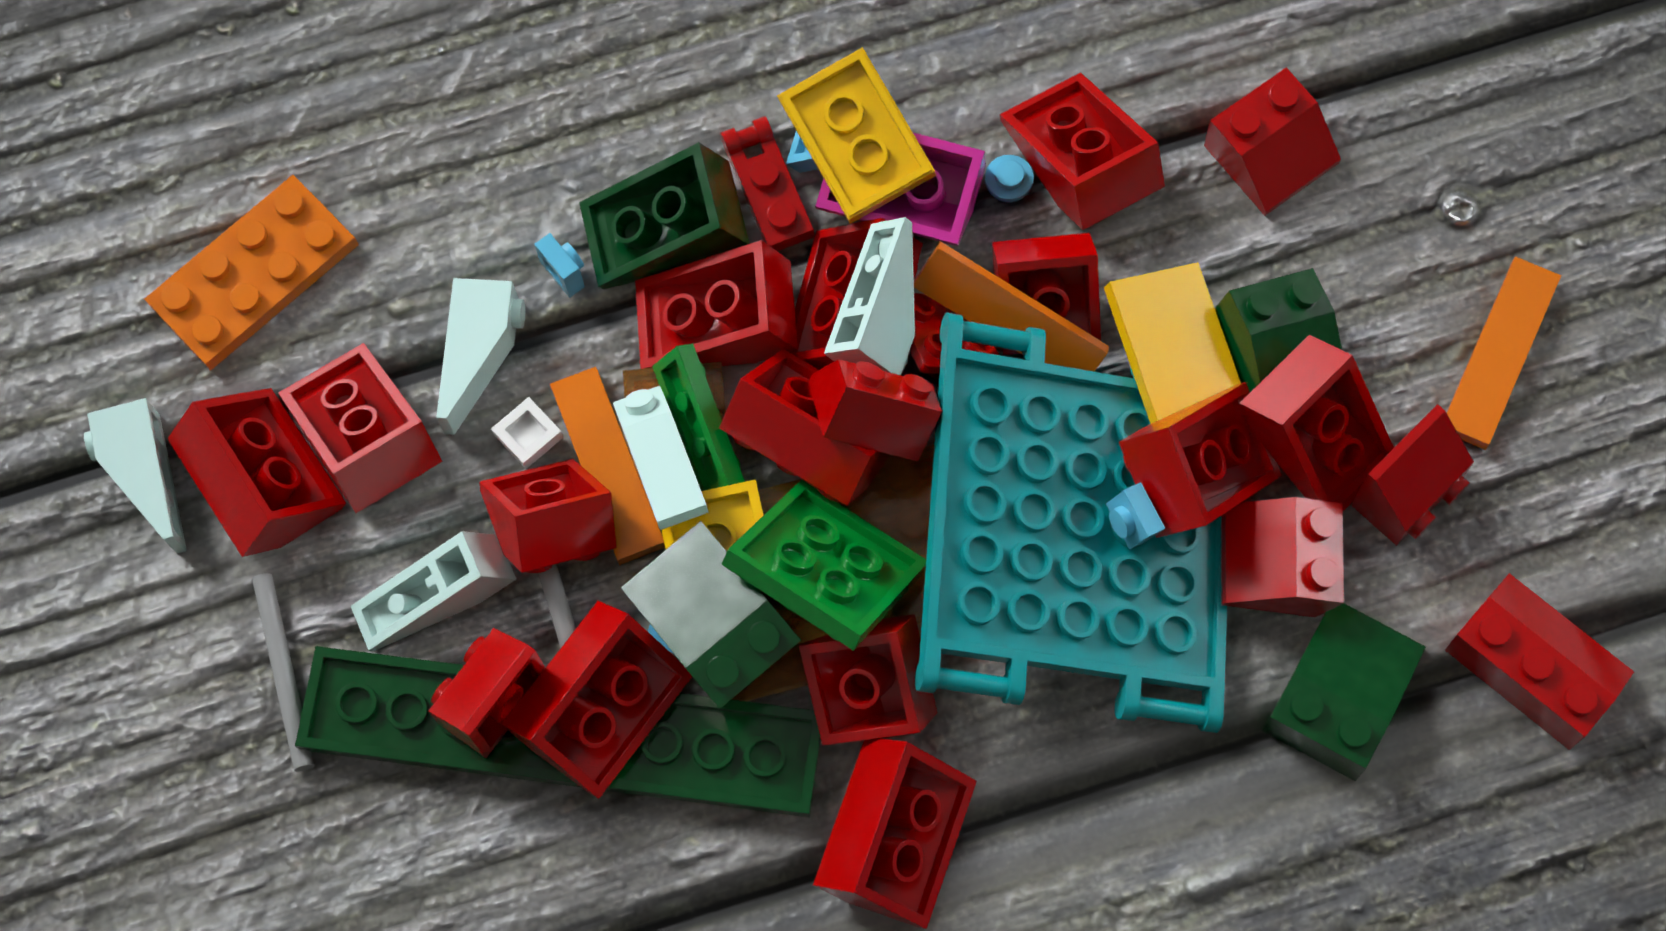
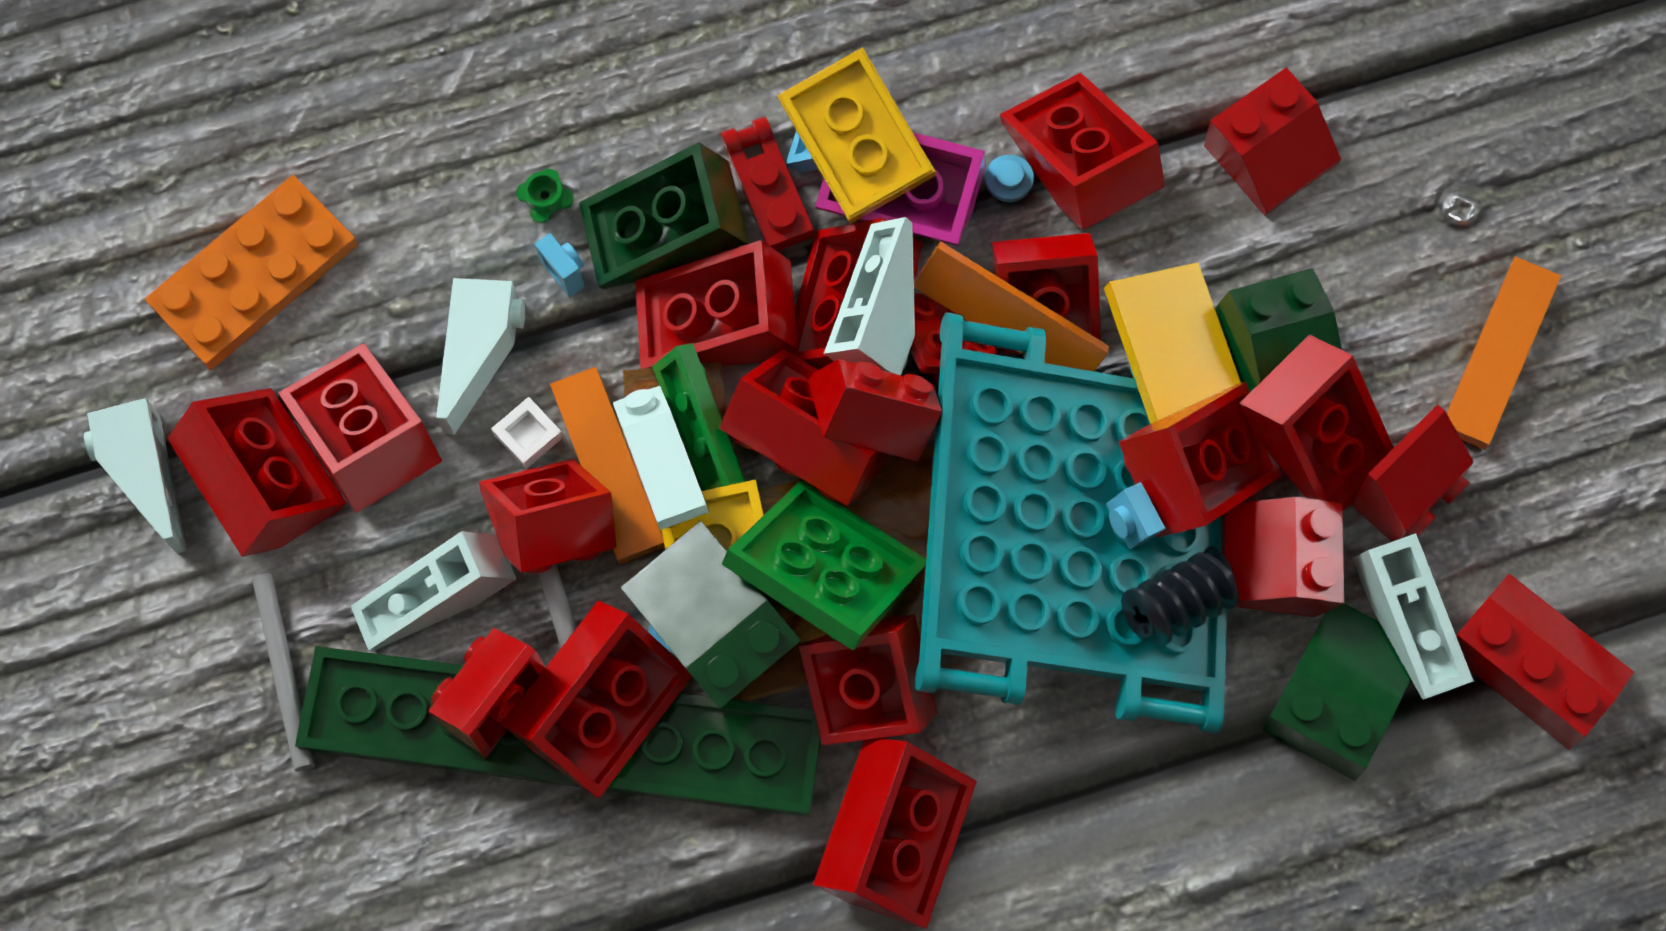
(544, 182): none -> green plate
(1181, 597): none -> black piece
(1413, 615): none -> light aqua slope

